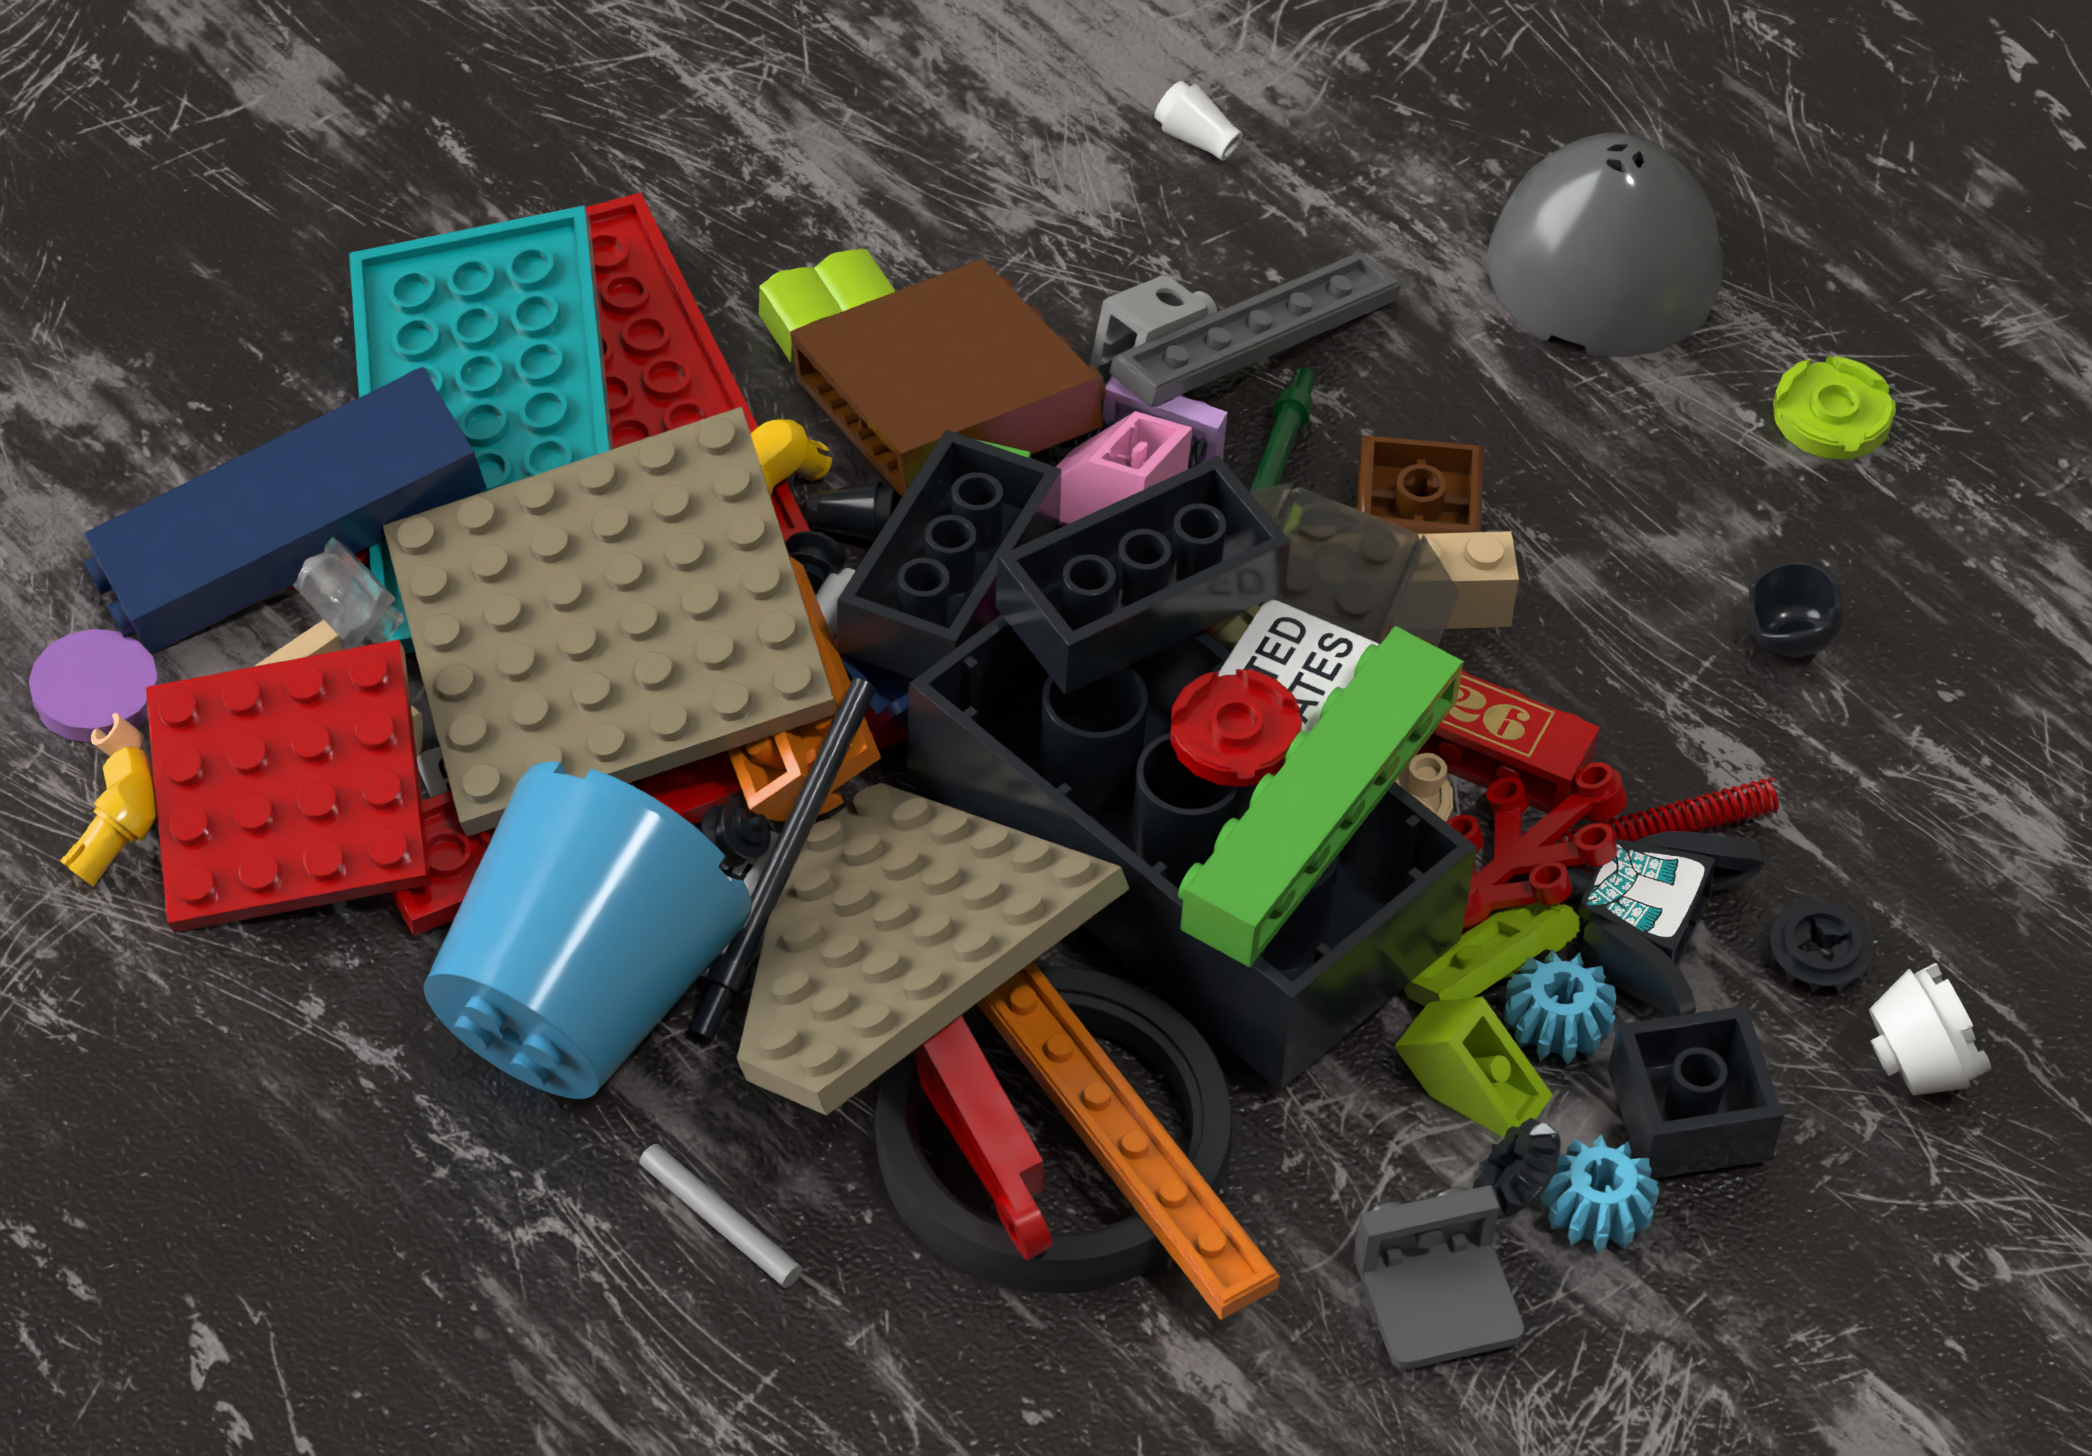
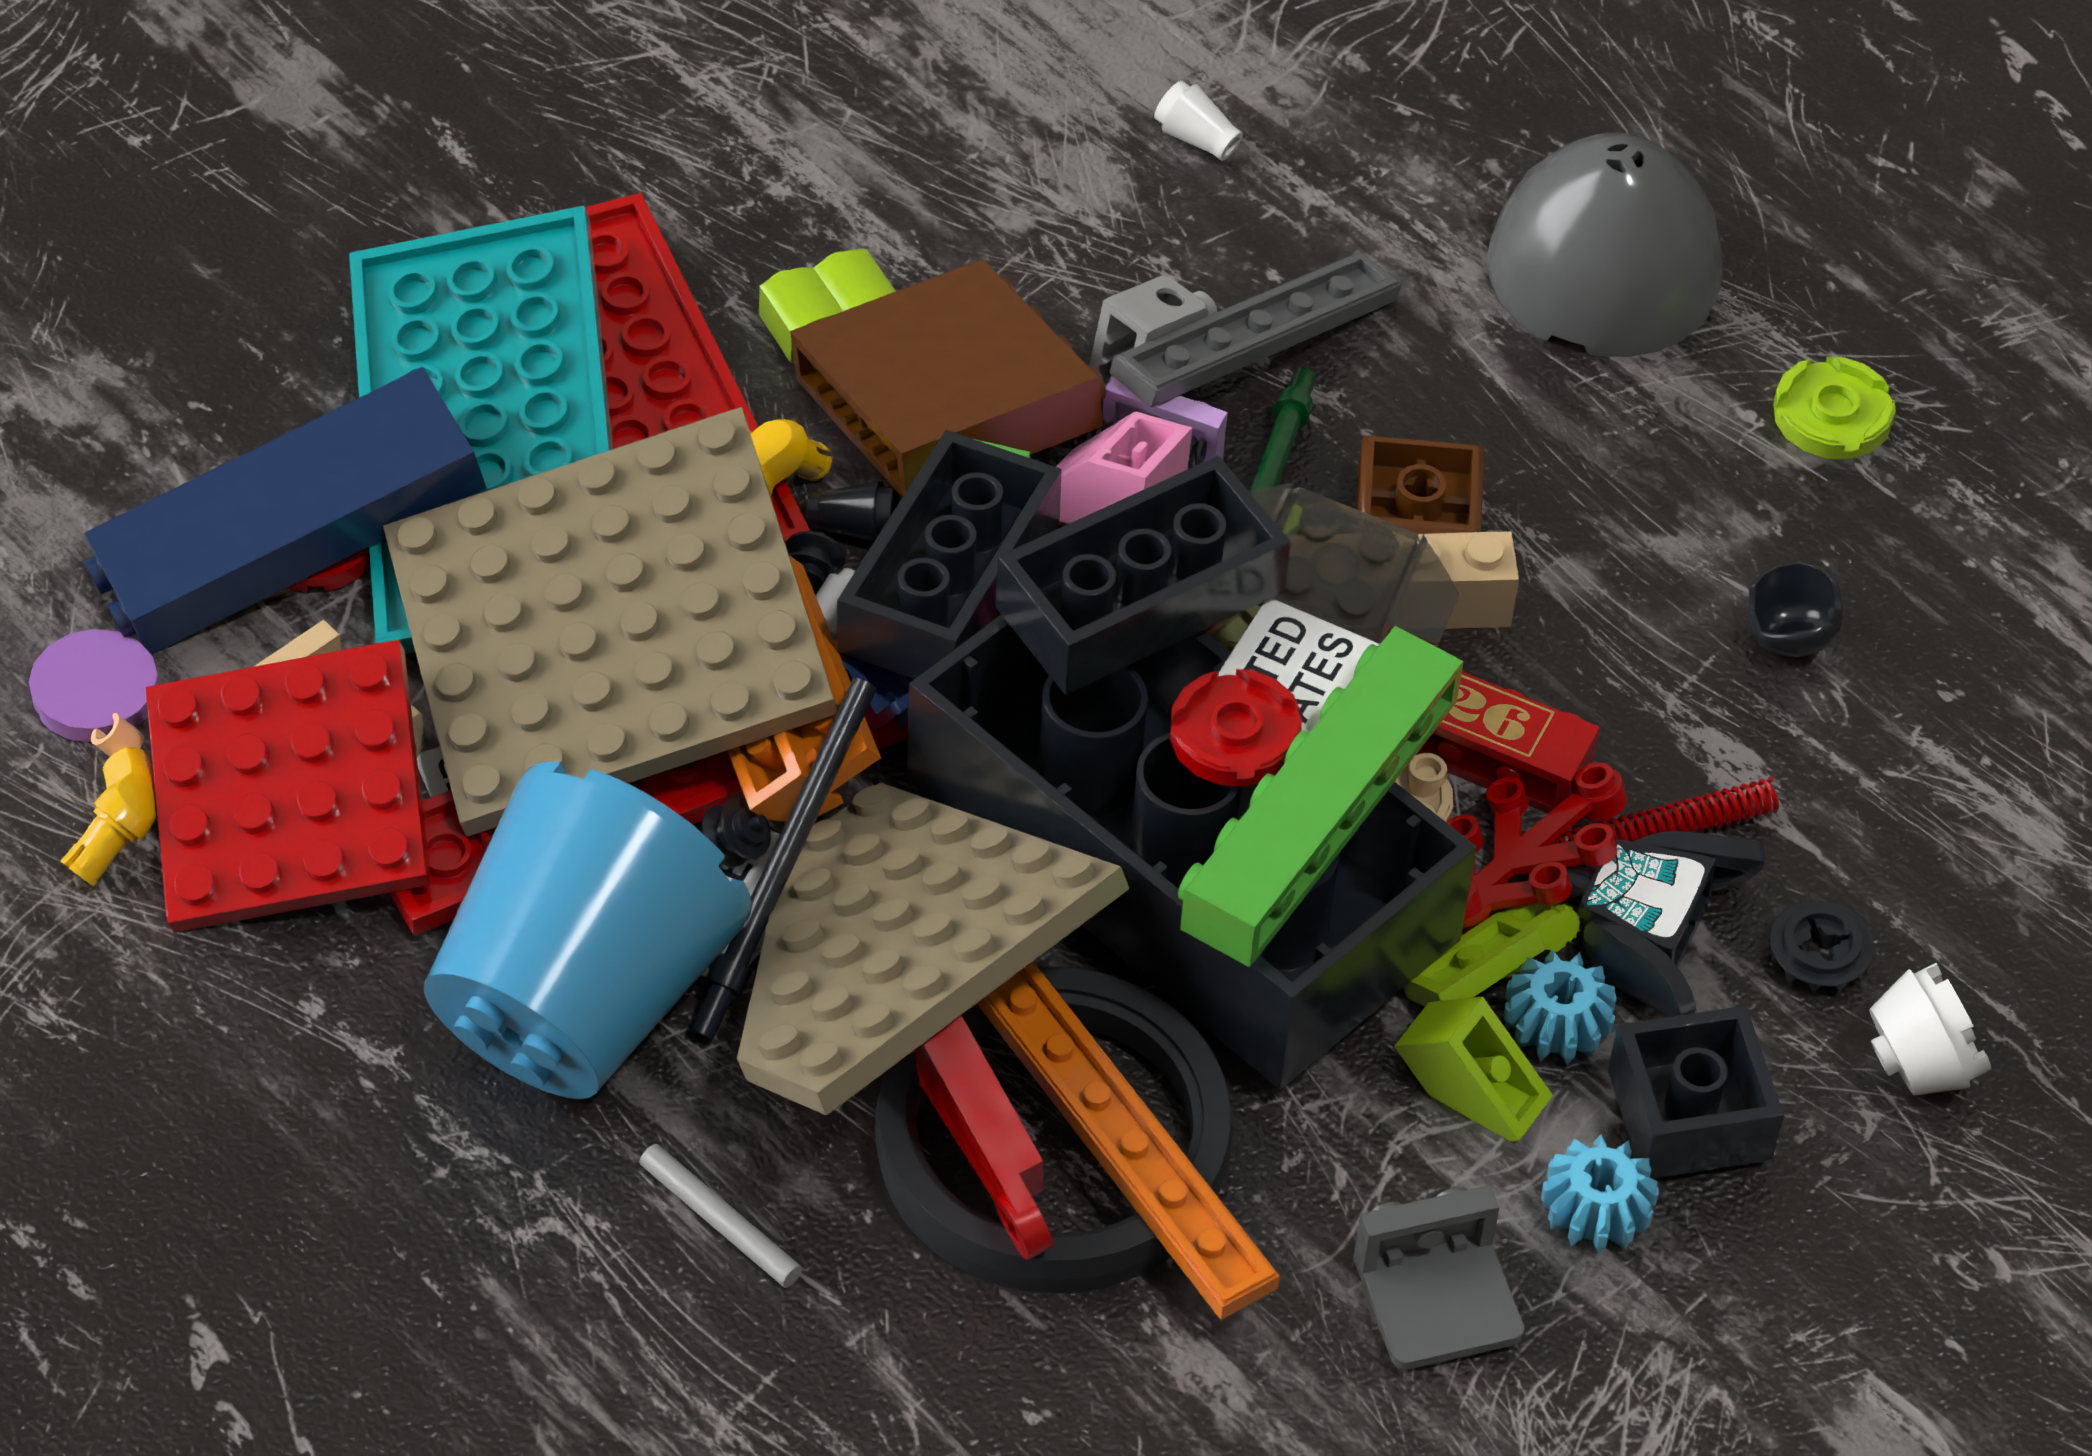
(348, 595): clear hips -> none
(1521, 1165): black gear -> none

